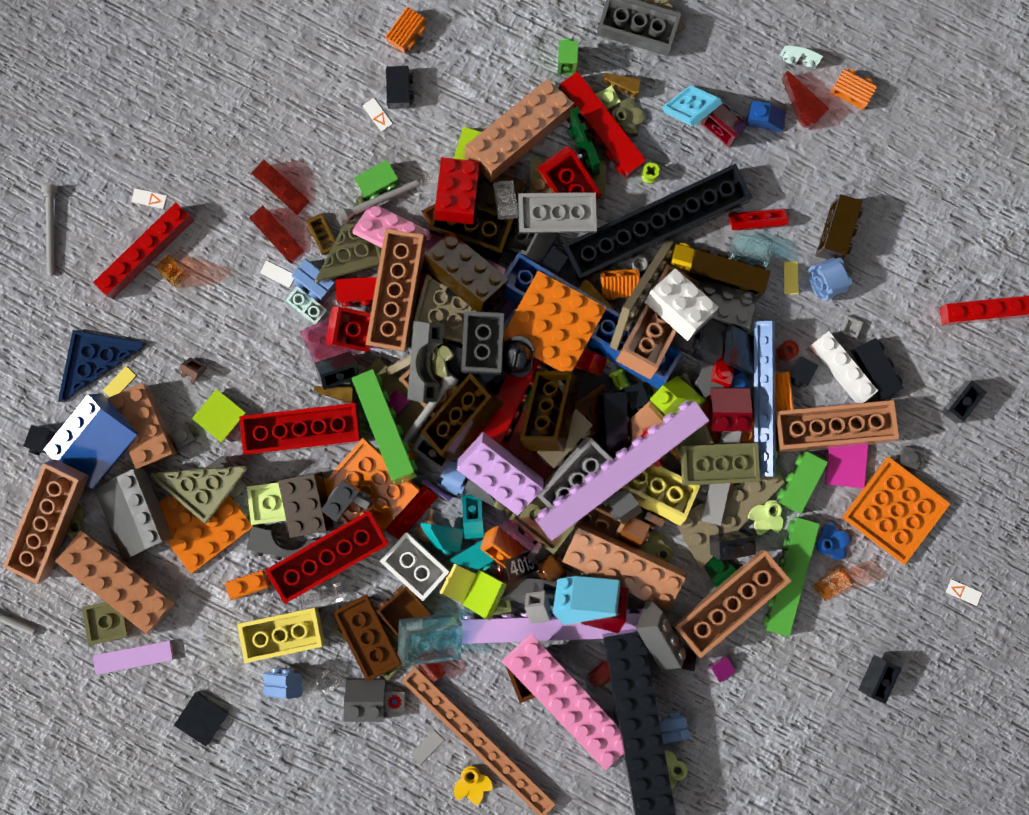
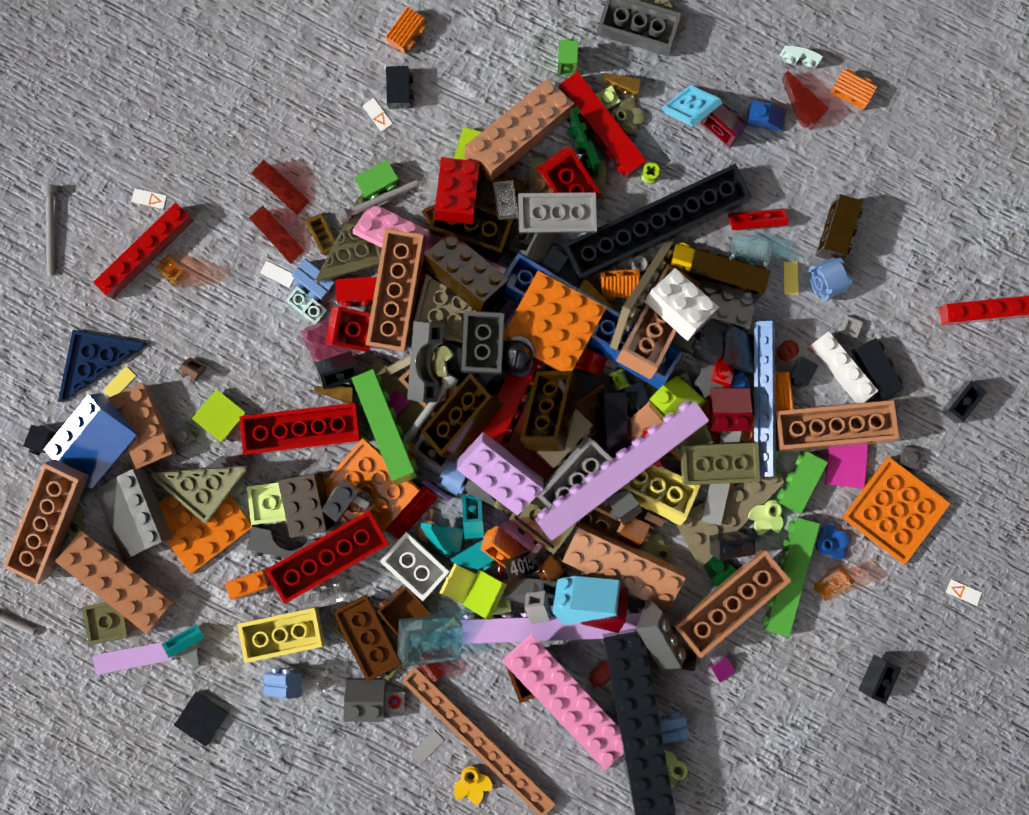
(185, 645): none -> teal piece

